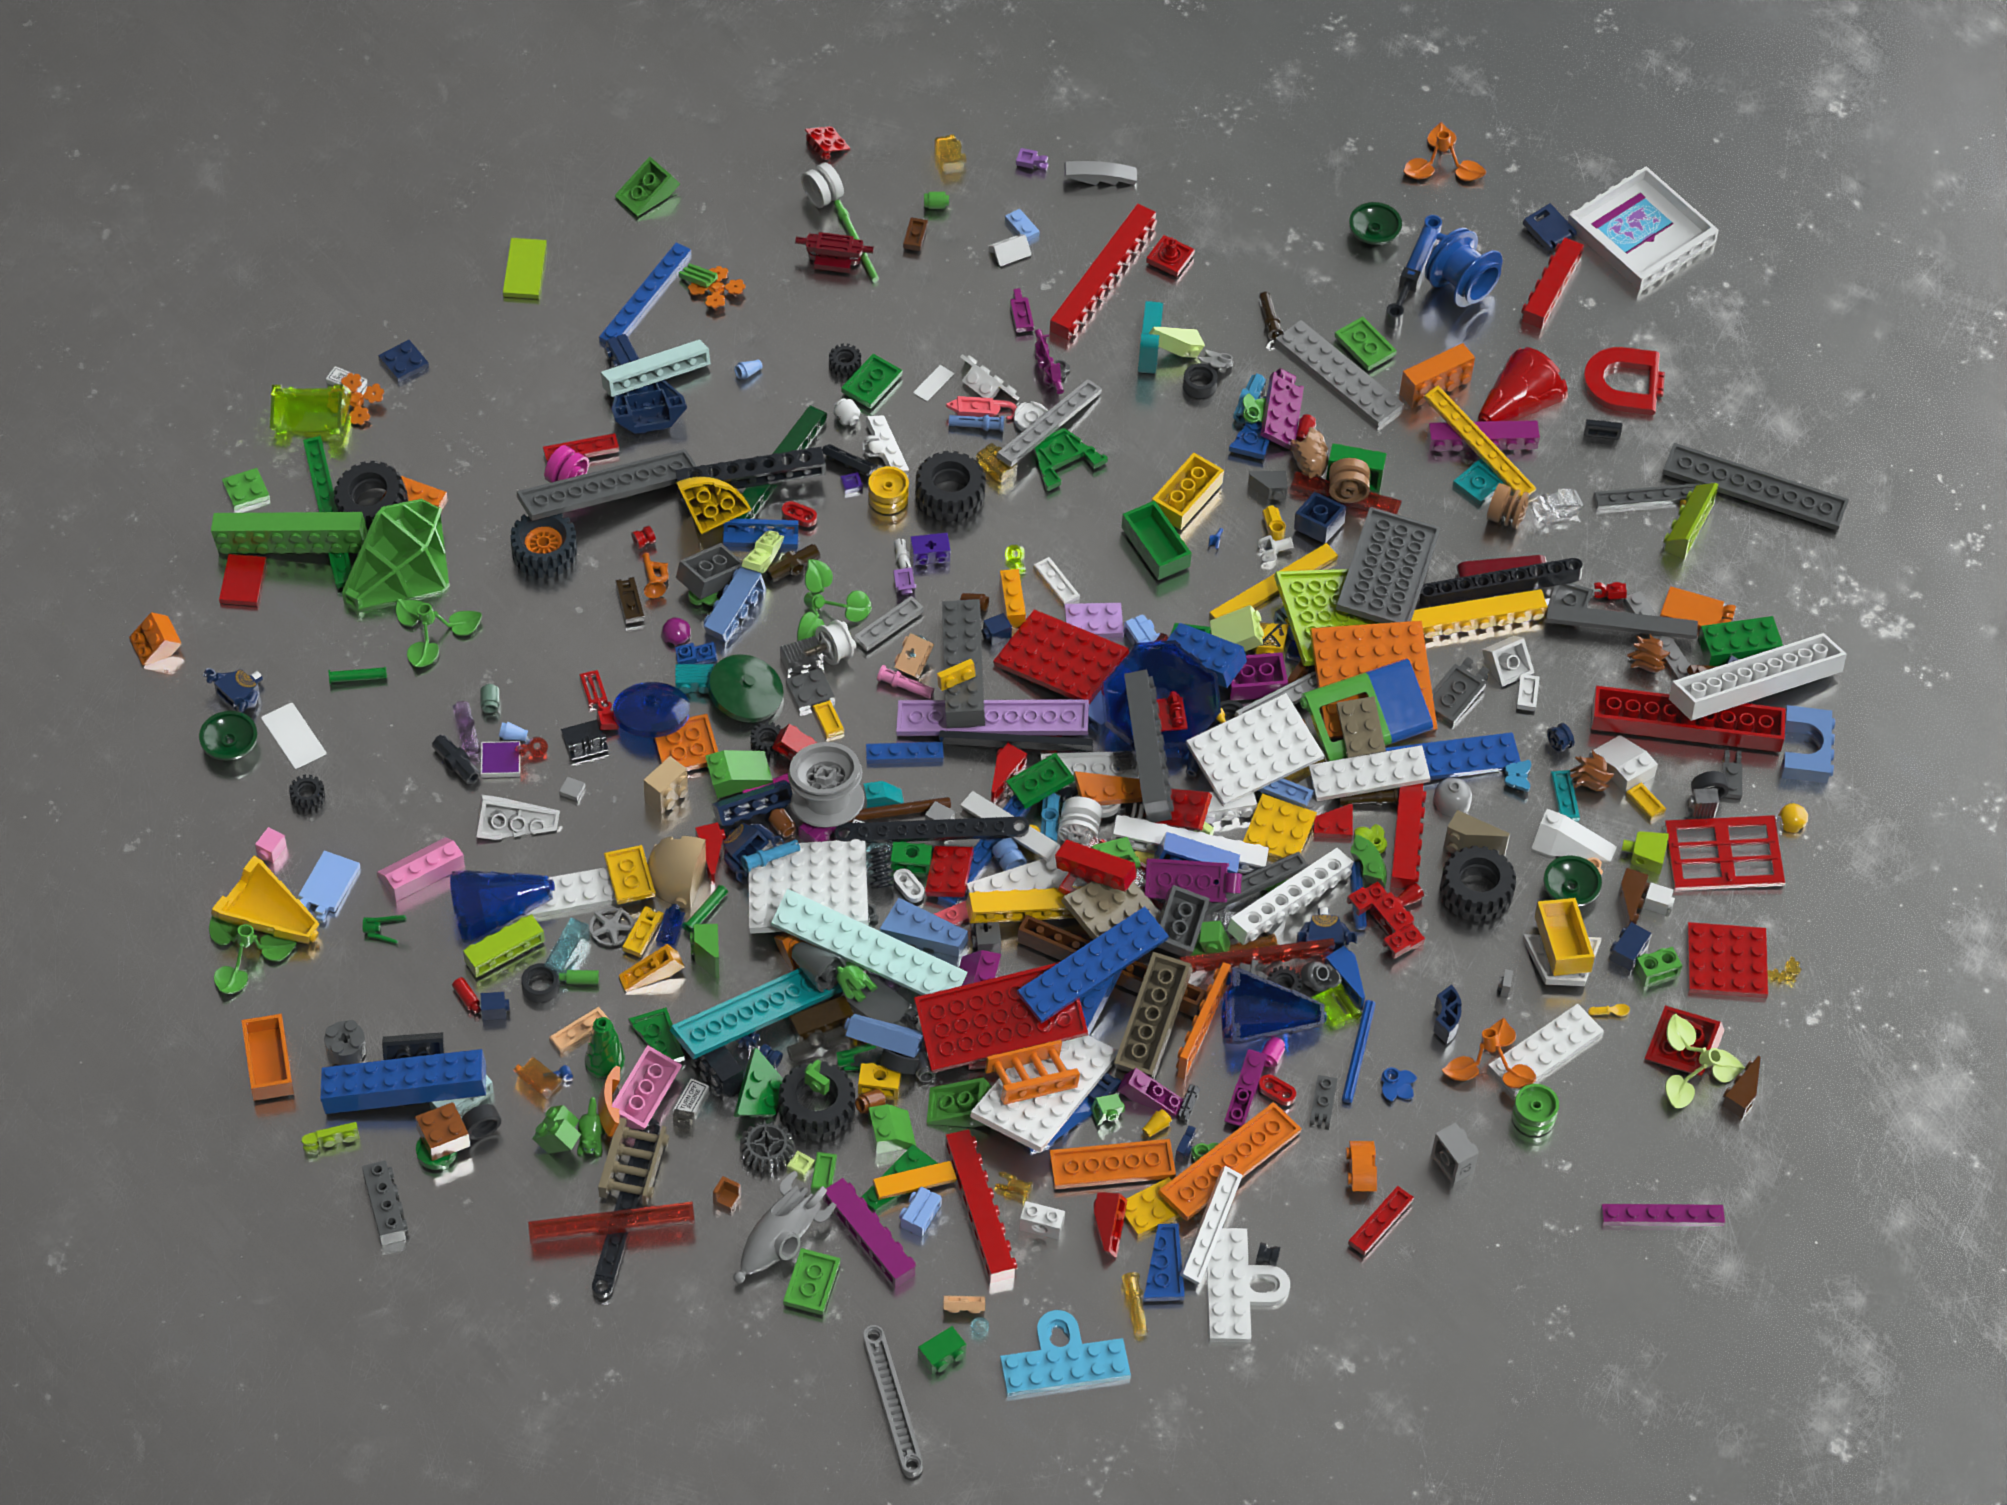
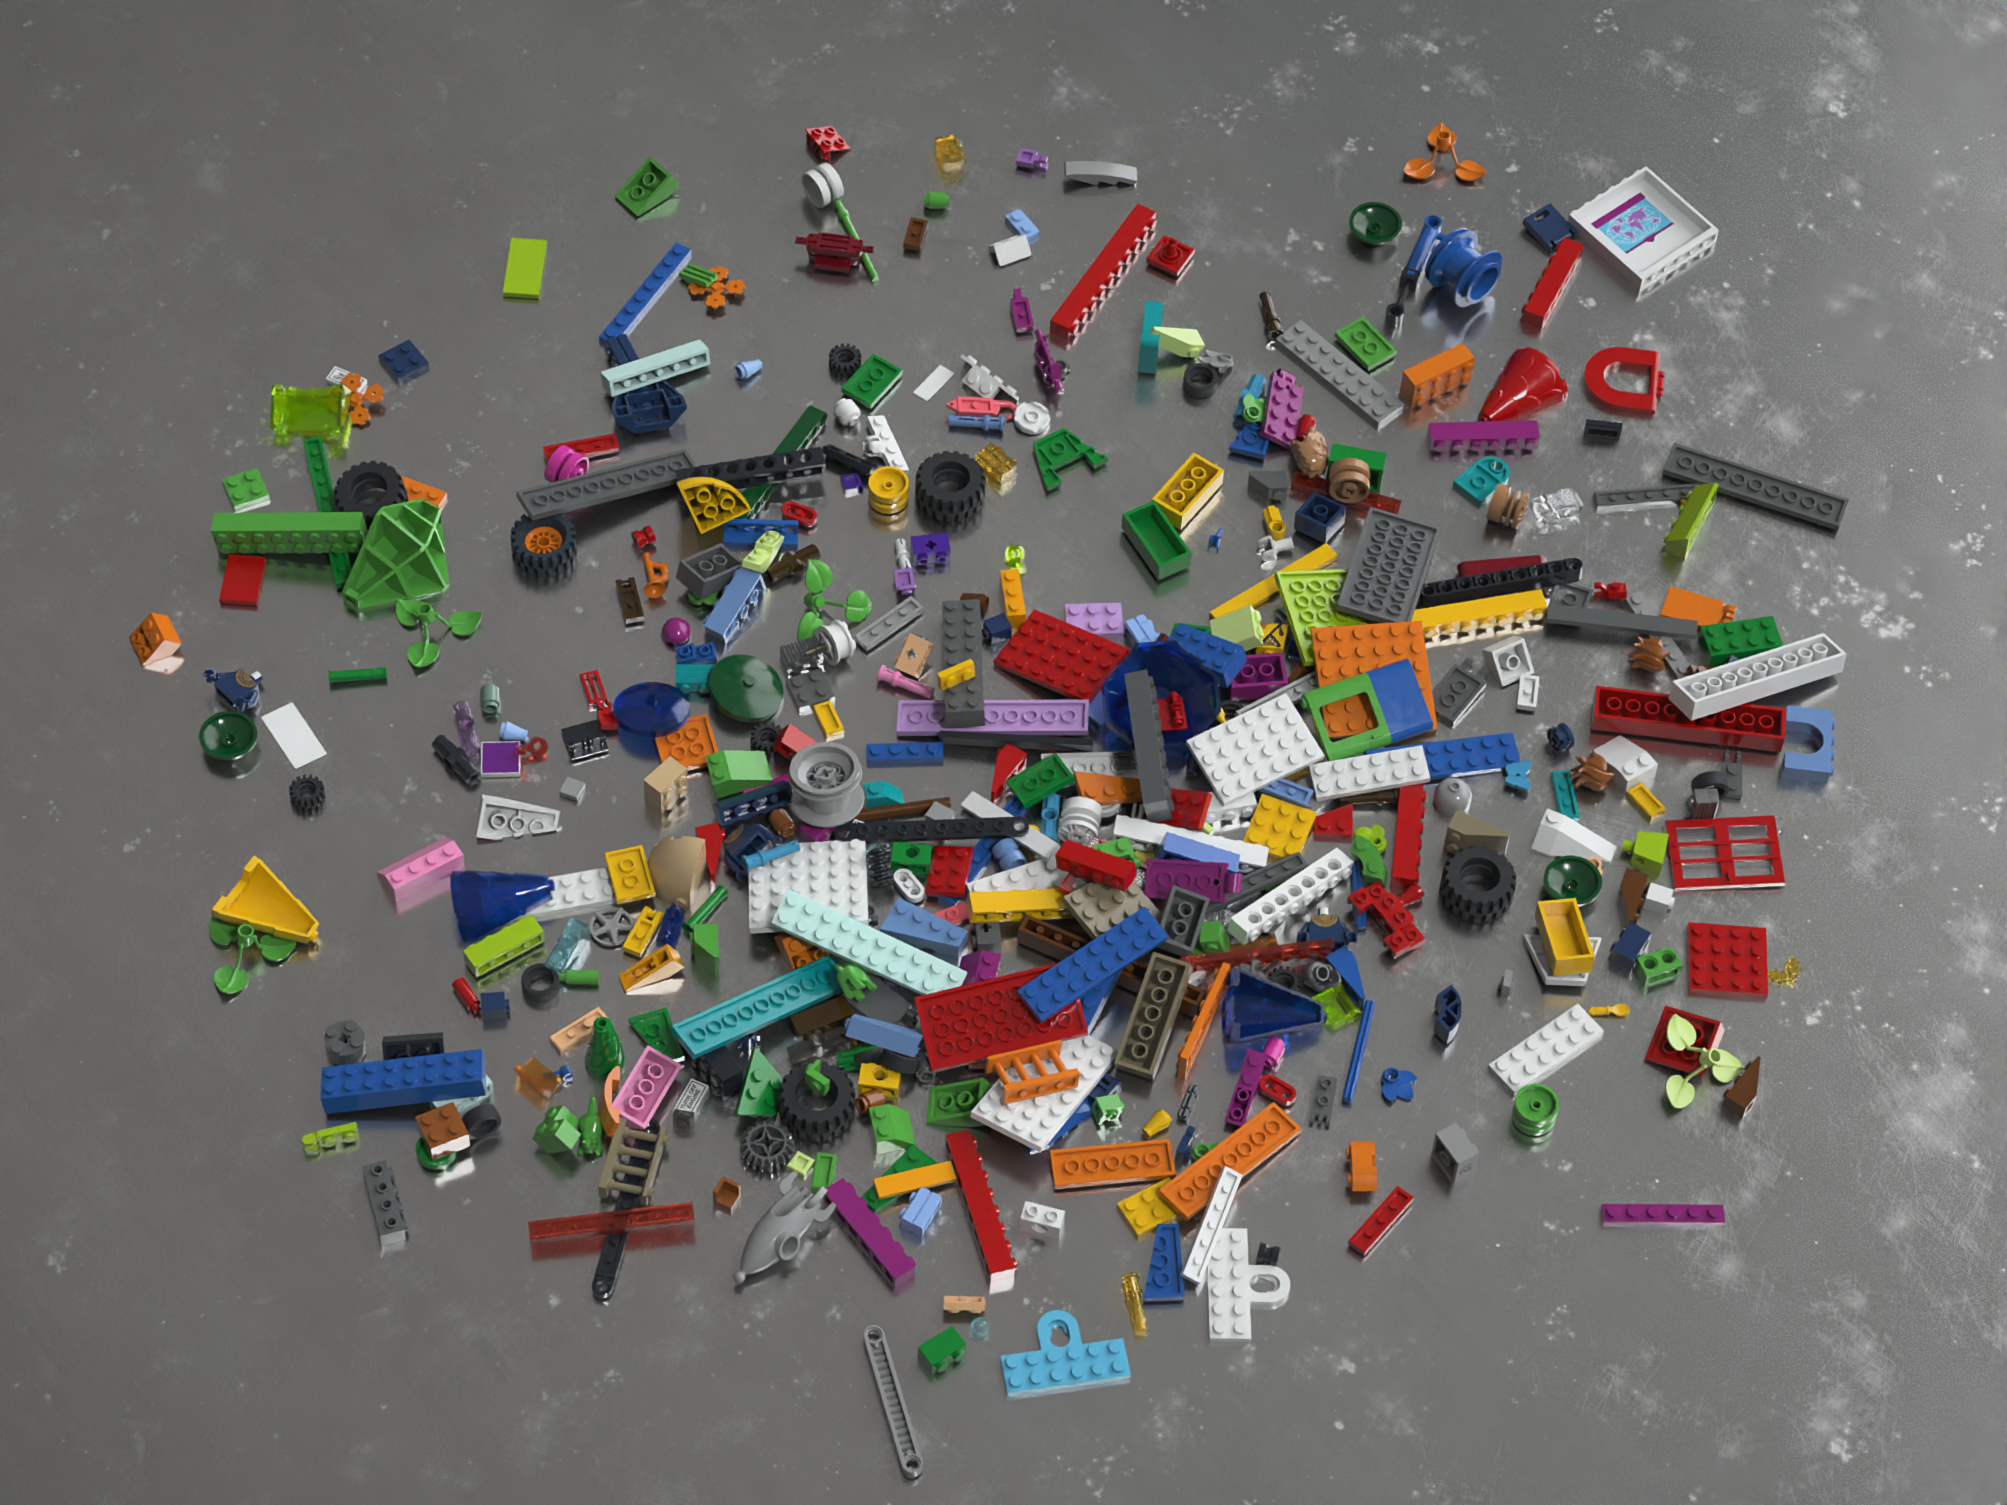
(267, 1057): orange piece -> none
(270, 845): bright pink brick -> none
(328, 883): light blue tile -> none
(371, 925): green plant -> none
(772, 1056): dark blue wheel -> none
(812, 1281): bright green plate -> none
(818, 965): dark grey cone -> none
(1015, 1185): clear yellow piece -> none
(1049, 423): light grey plate -> none
(1056, 581): white tile -> none
(1110, 1214): red slope -> none
(1148, 1092): magenta slope -> none
(1360, 727): dark tan plate -> none
(1478, 441): yellow tile -> none
(1493, 1038): orange plant -> none
(1793, 817): yellow hair -> none

